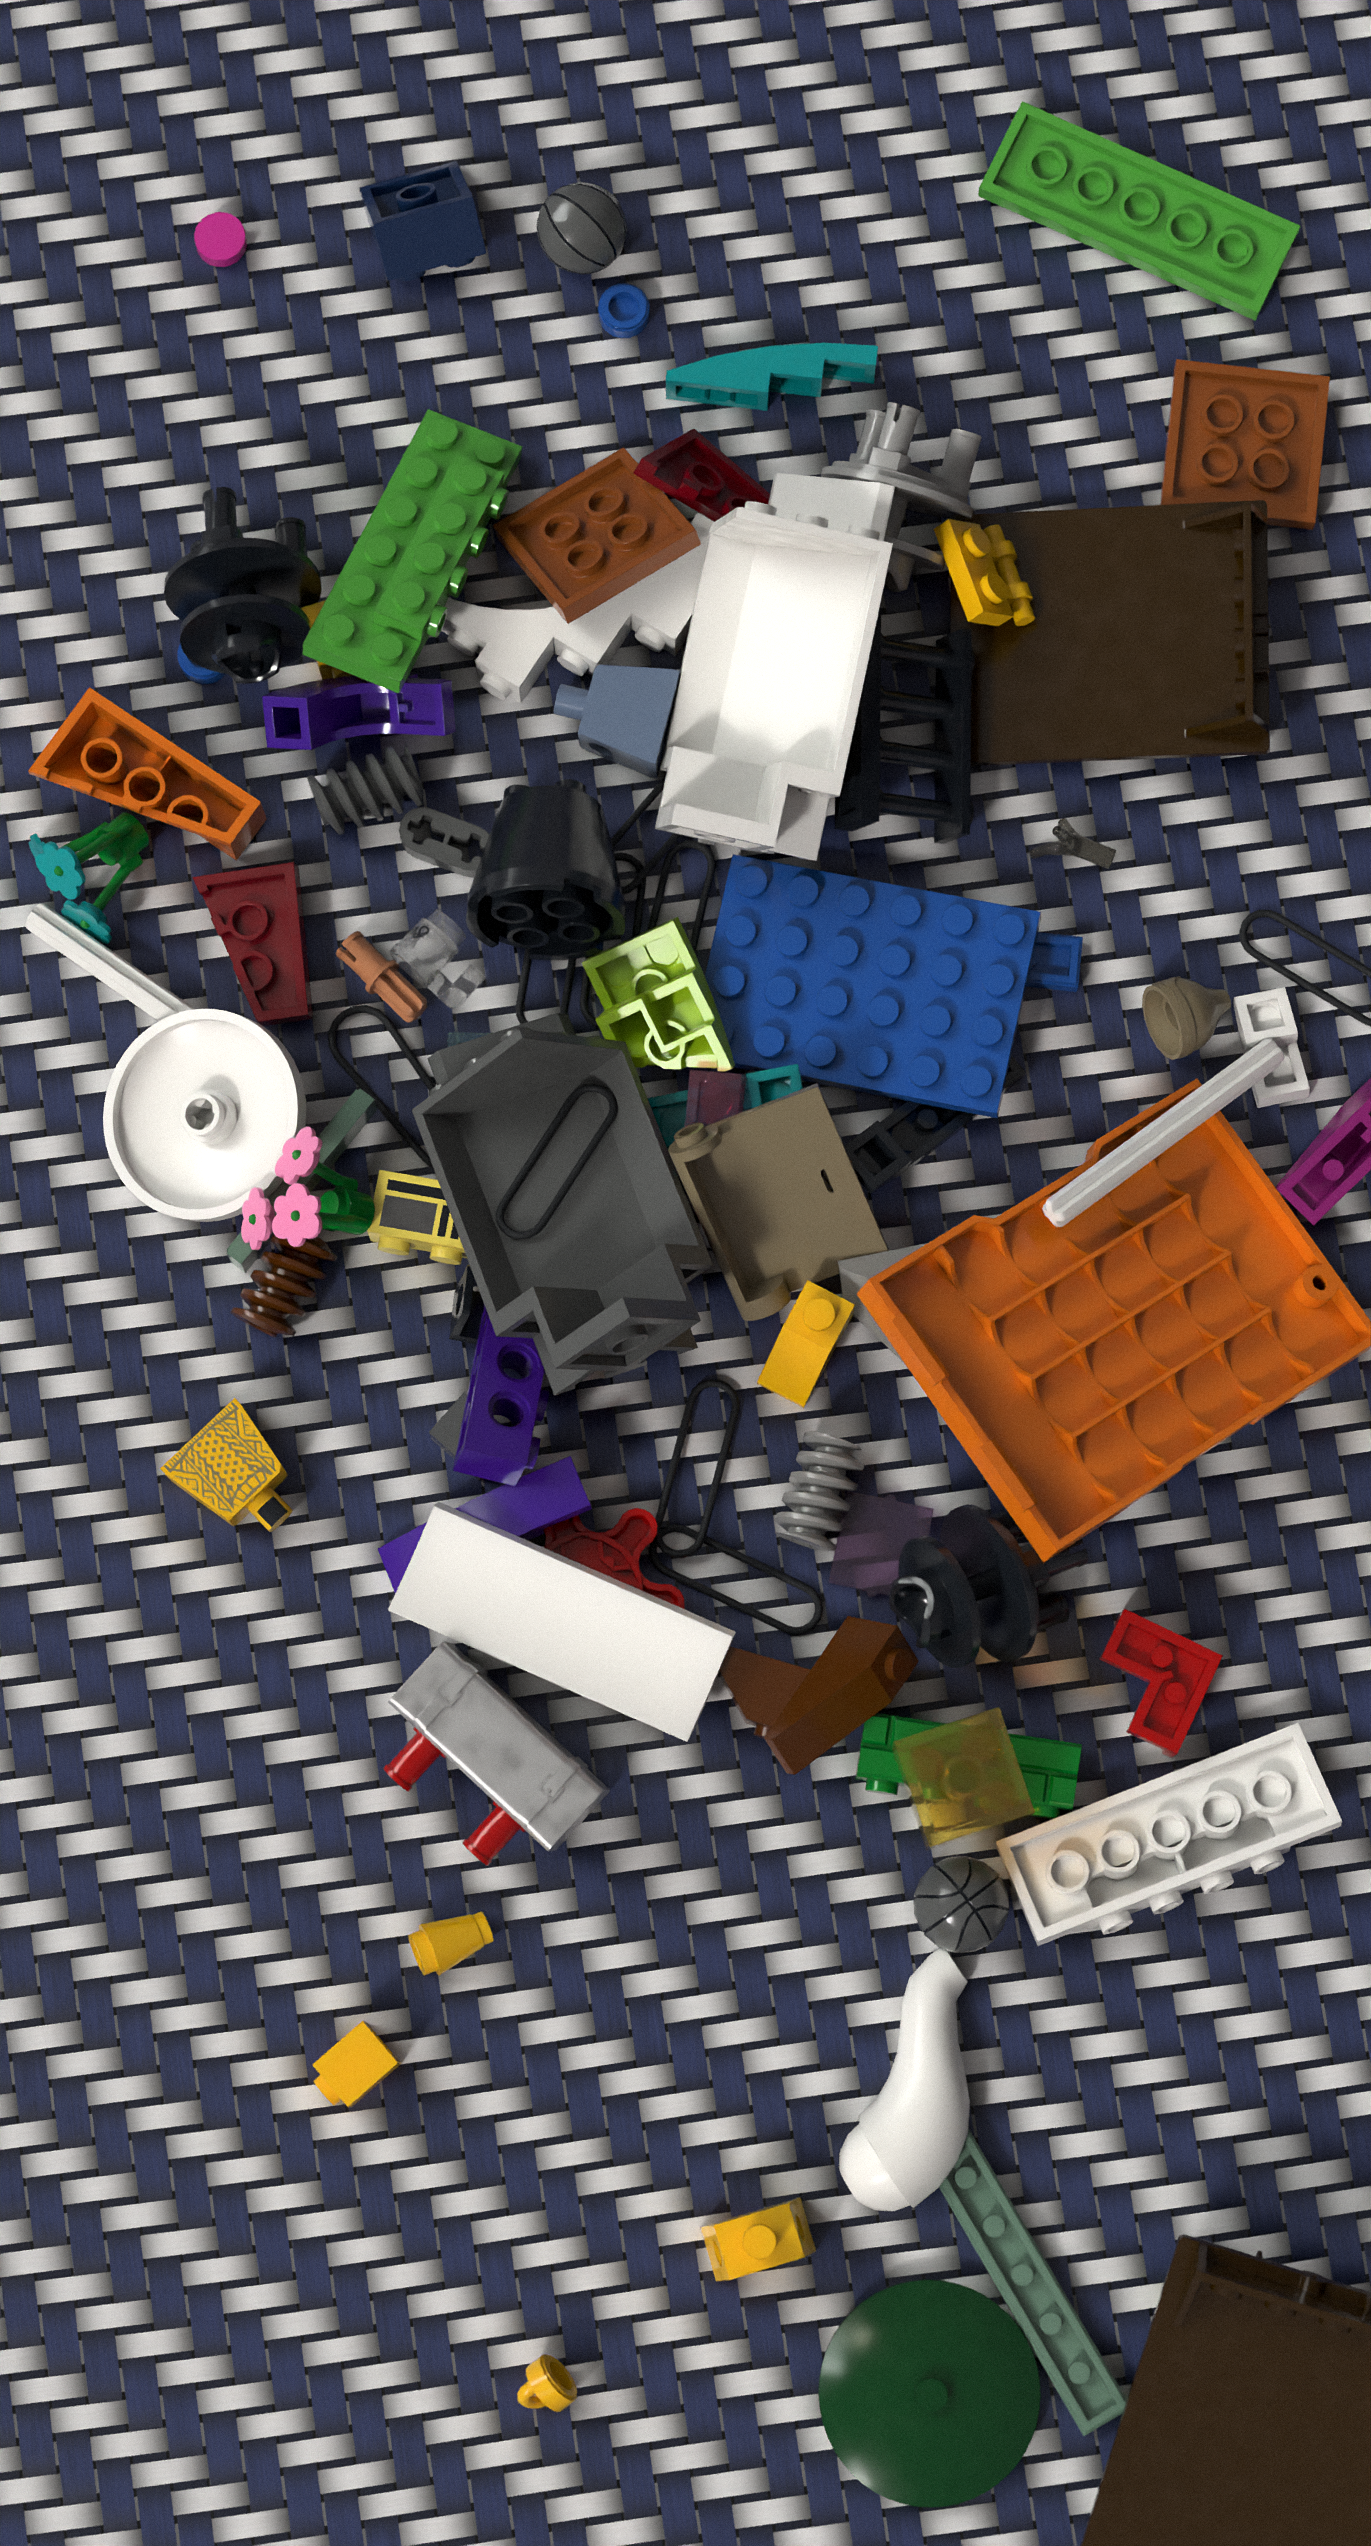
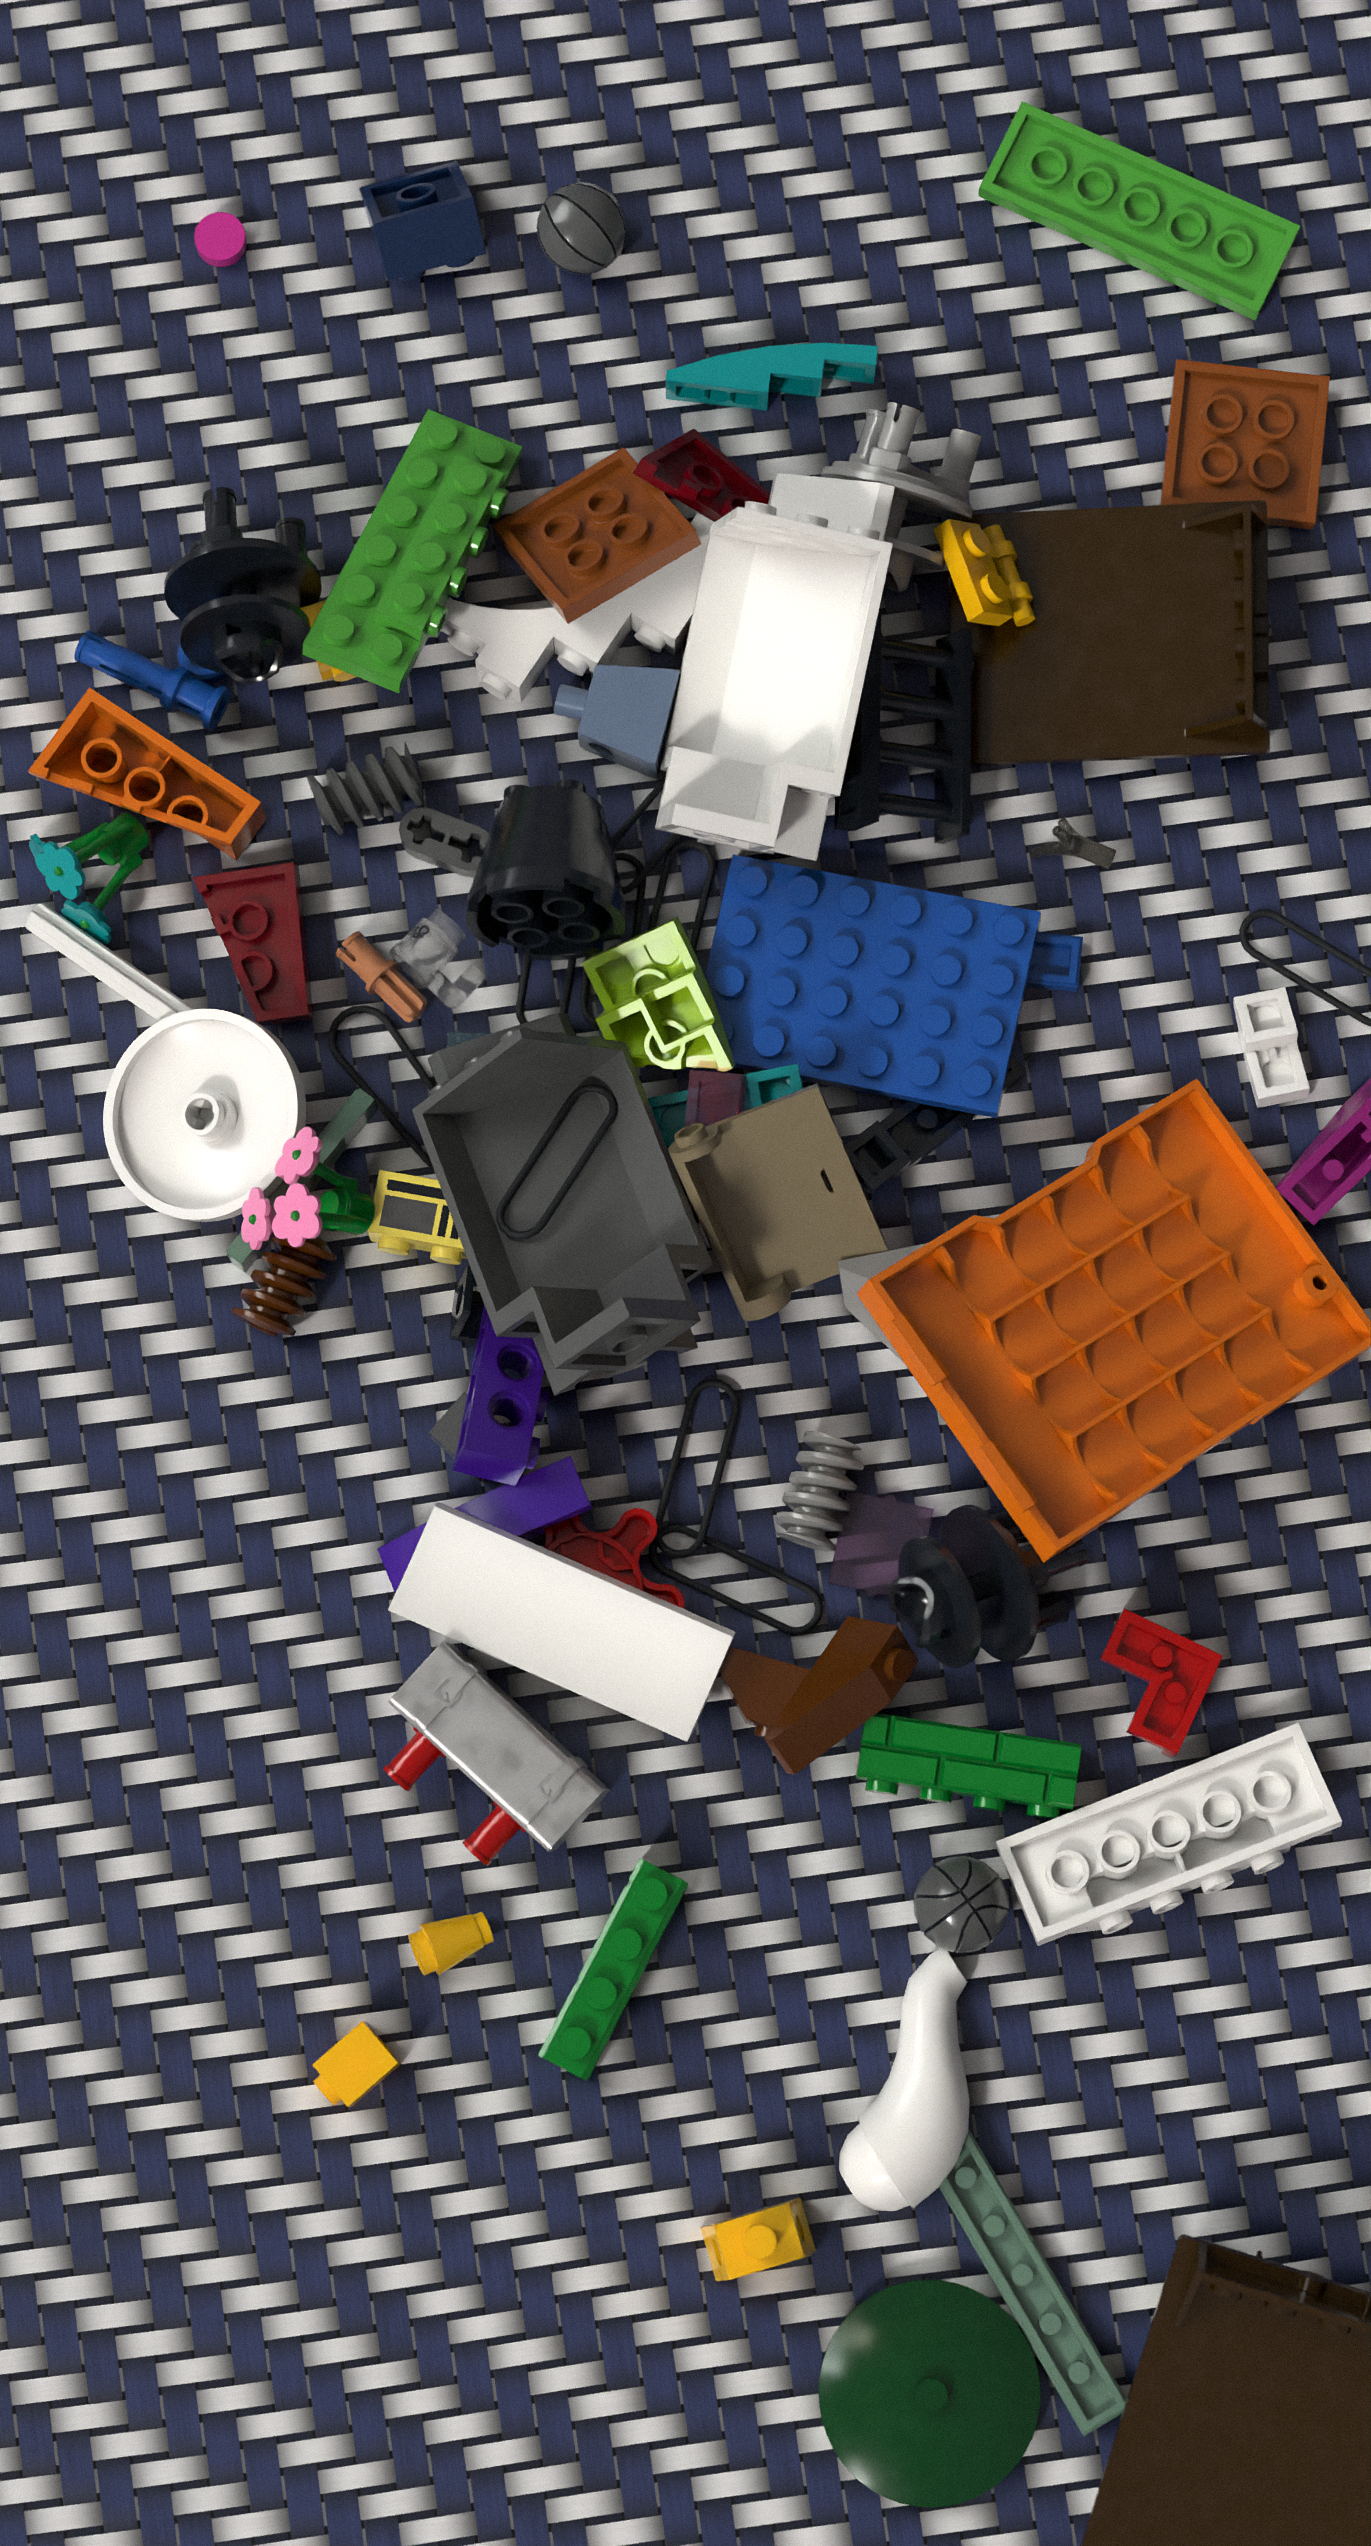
(173, 687): none -> blue pin
(231, 1470): yellow torso -> none
(349, 706): dark purple arch -> none
(550, 2383): yellow tile -> none
(613, 1969): none -> green brick
(624, 310): blue tile -> none
(806, 1343): yellow slope -> none
(962, 1778): clear yellow brick -> none
(1163, 1133): white axle -> none
(1182, 1014): dark tan helmet -> none

